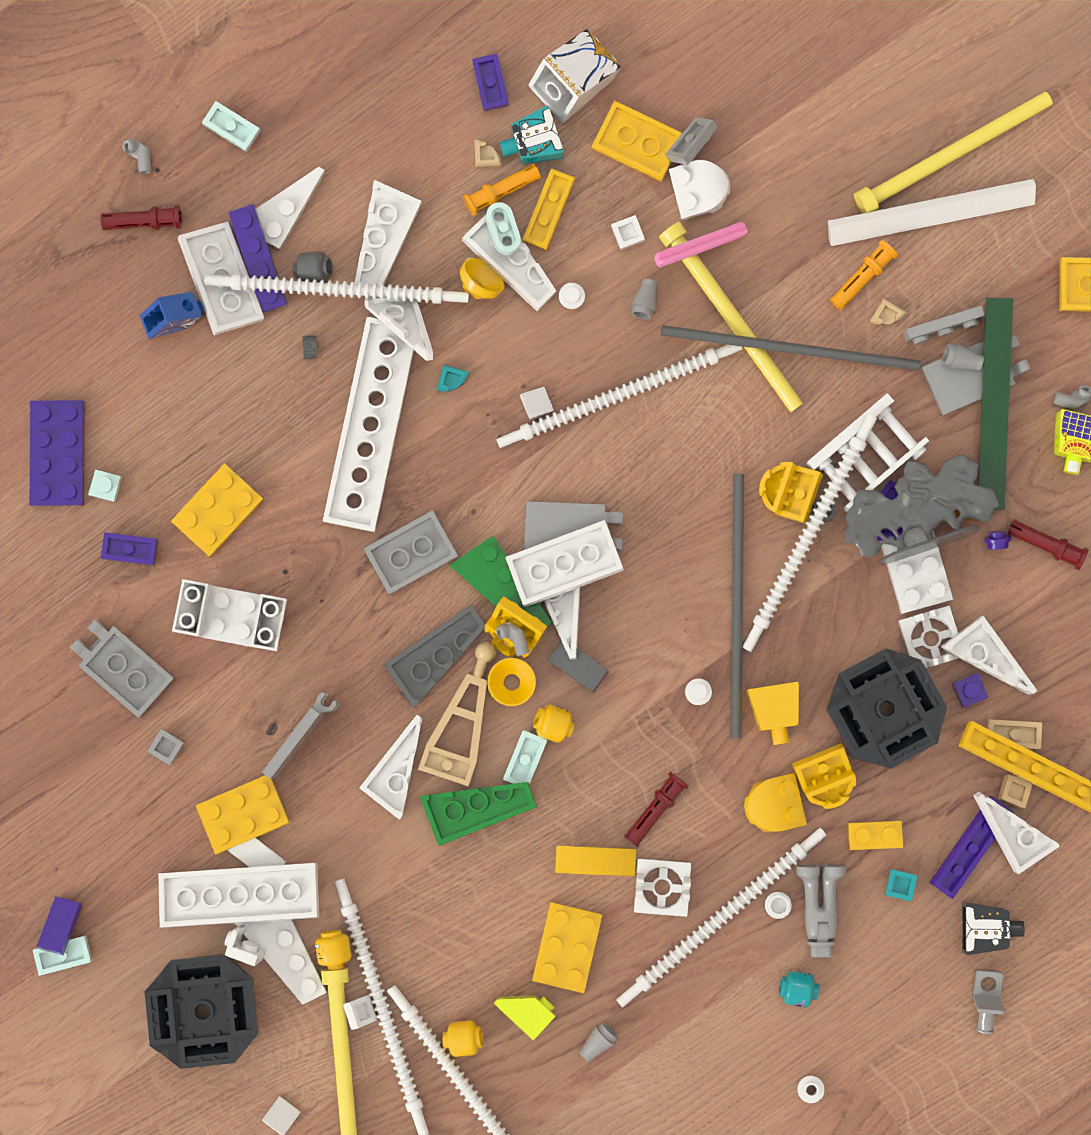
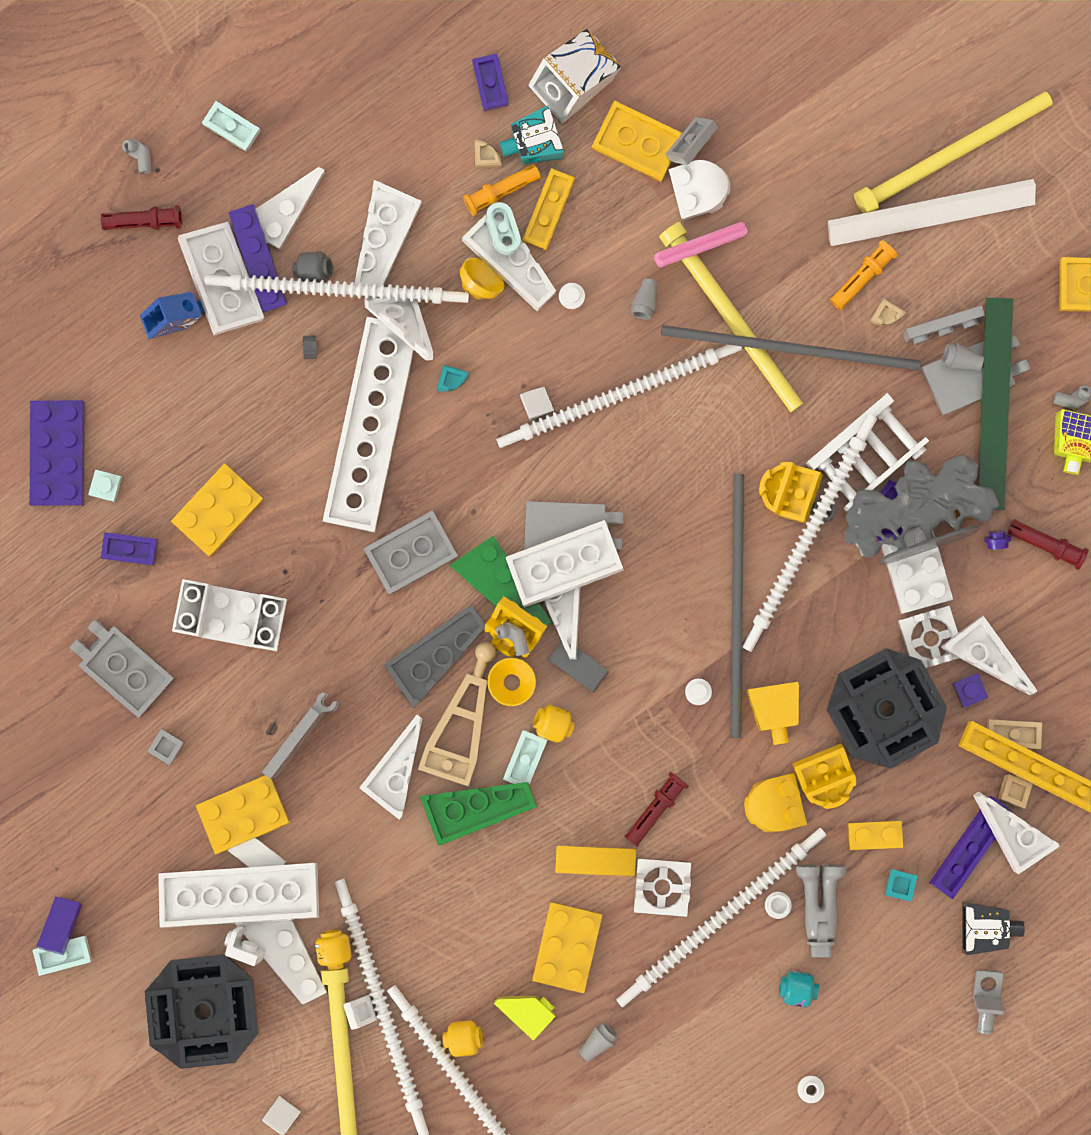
(627, 232): white plate -> none

